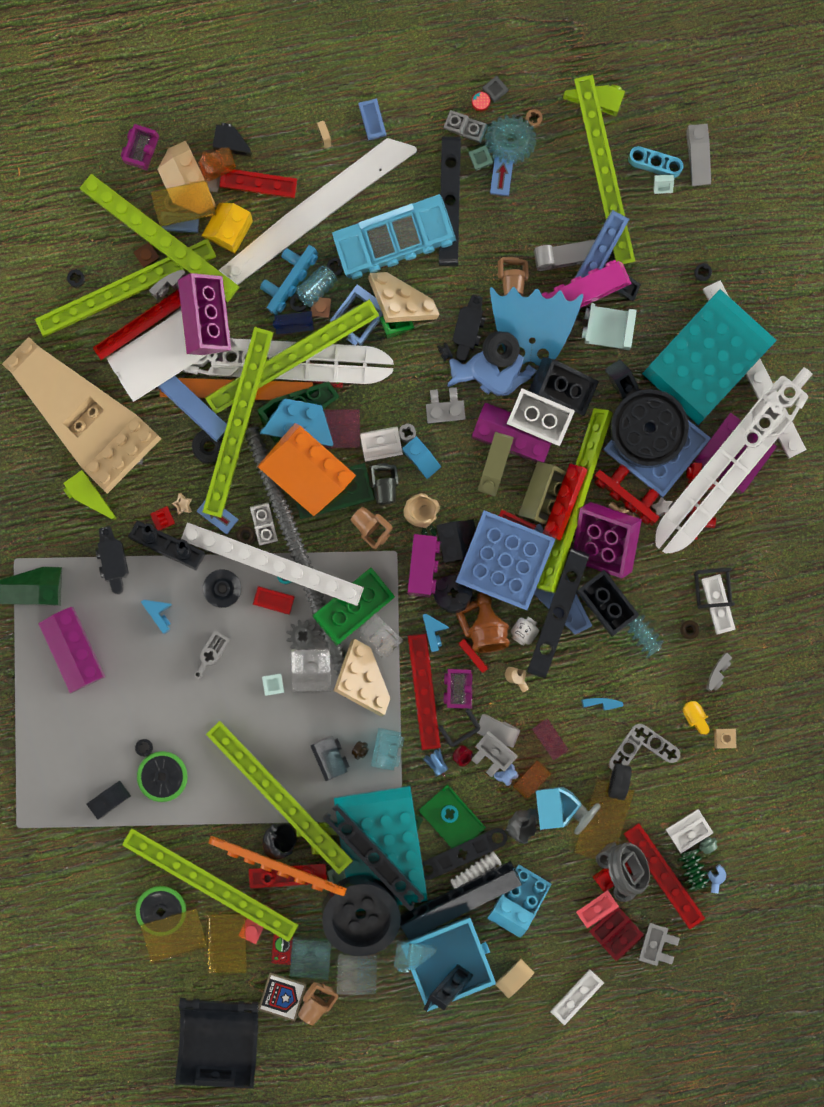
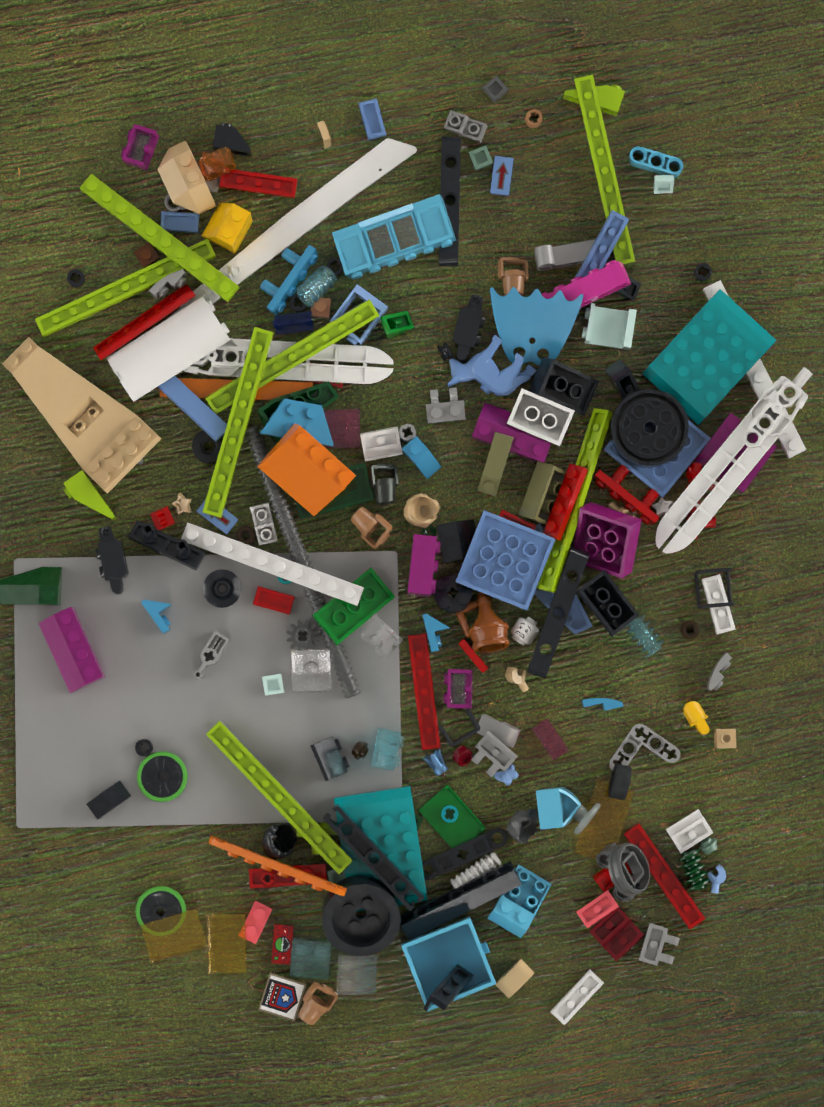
(183, 203): clear yellow piece -> none
(204, 314): magenta slope -> none
(210, 885): lime plate -> none
(217, 1043): black hinge -> none
(362, 680): tan plate -> none
(401, 301): tan plate -> none
(411, 955): clear light blue slope -> none
(480, 101): coral tile -> none
(510, 150): clear light blue gear -> none
(511, 348): black tyre -> none
(531, 780): clear orange beam -> none
(699, 154): light grey slope -> none

